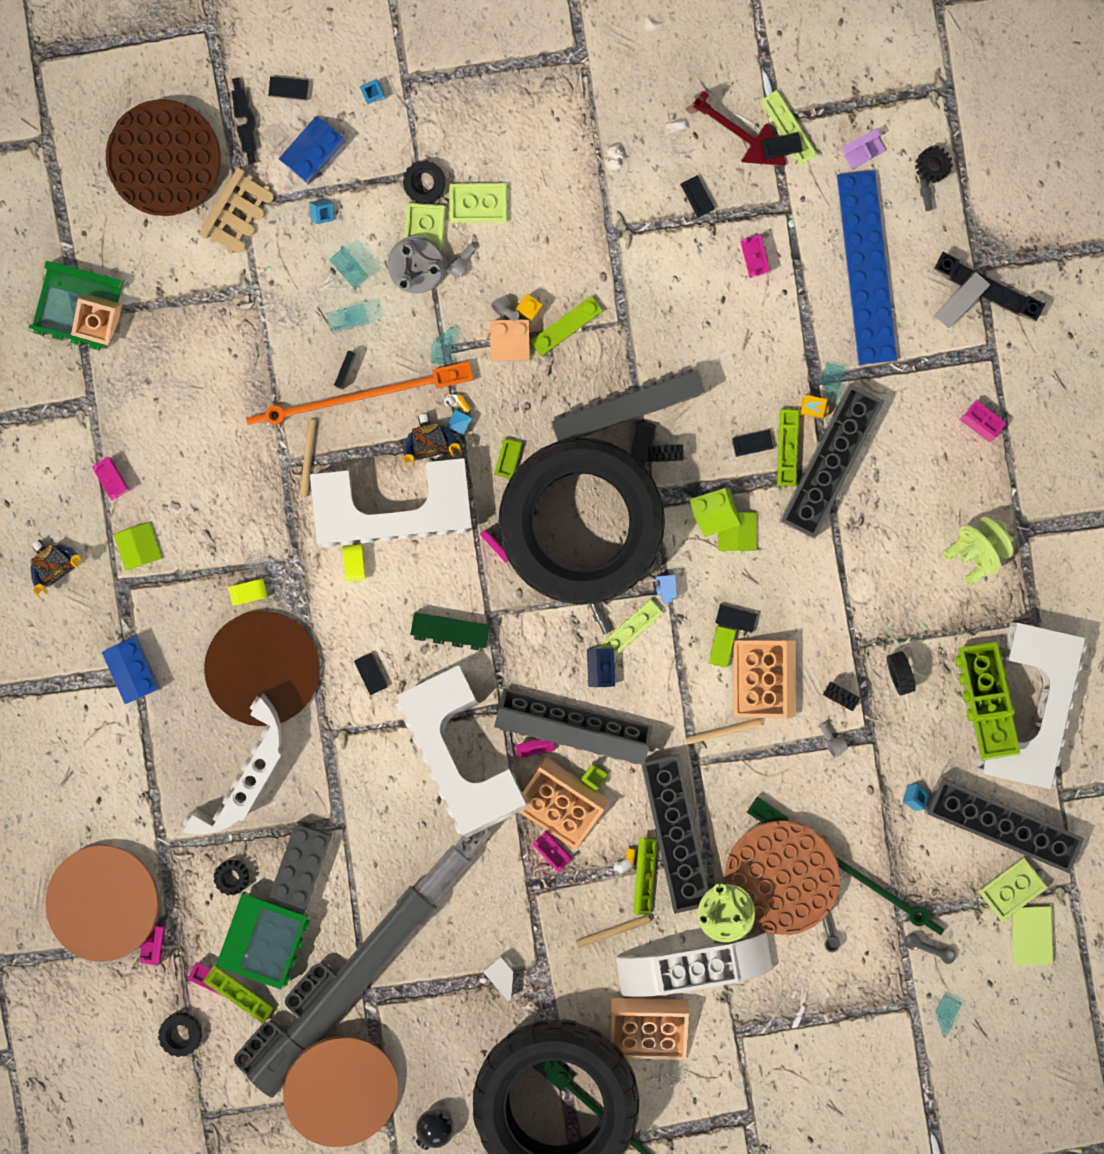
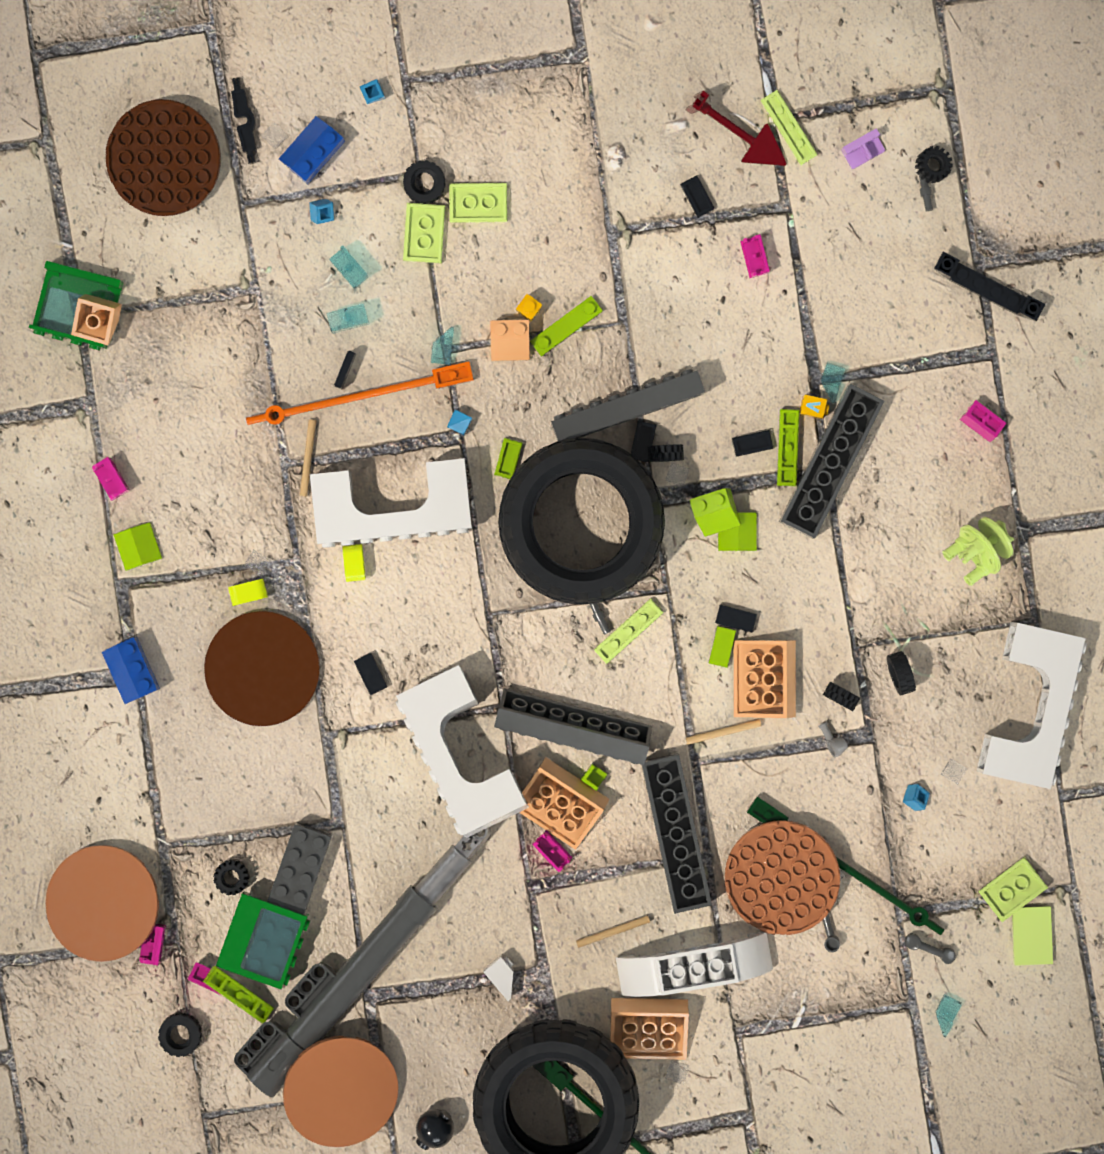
(51, 564): torso -> none
(236, 806): white slope -> none
(240, 203): tan fence -> none
(288, 88): black tile -> none
(416, 264): light grey piece -> none
(428, 441): torso -> none
(449, 630): dark green brick -> none
(457, 266): light grey bar -> none
(457, 401): arm -> none
(494, 545): dark pink tile -> none
(502, 308): light grey bar -> none
(534, 748): dark pink tile -> none
(601, 667): dark blue panel -> none
(627, 863): arm -> none
(644, 875): lime plate -> none
(666, 588): light blue brick -> none
(726, 913): yellowish green piece -> none
(781, 146): black tile -> none
(866, 267): blue plate -> none
(962, 299): light grey slope -> none
(988, 700): lime wedge -> none
(1004, 825): dark grey brick -> none

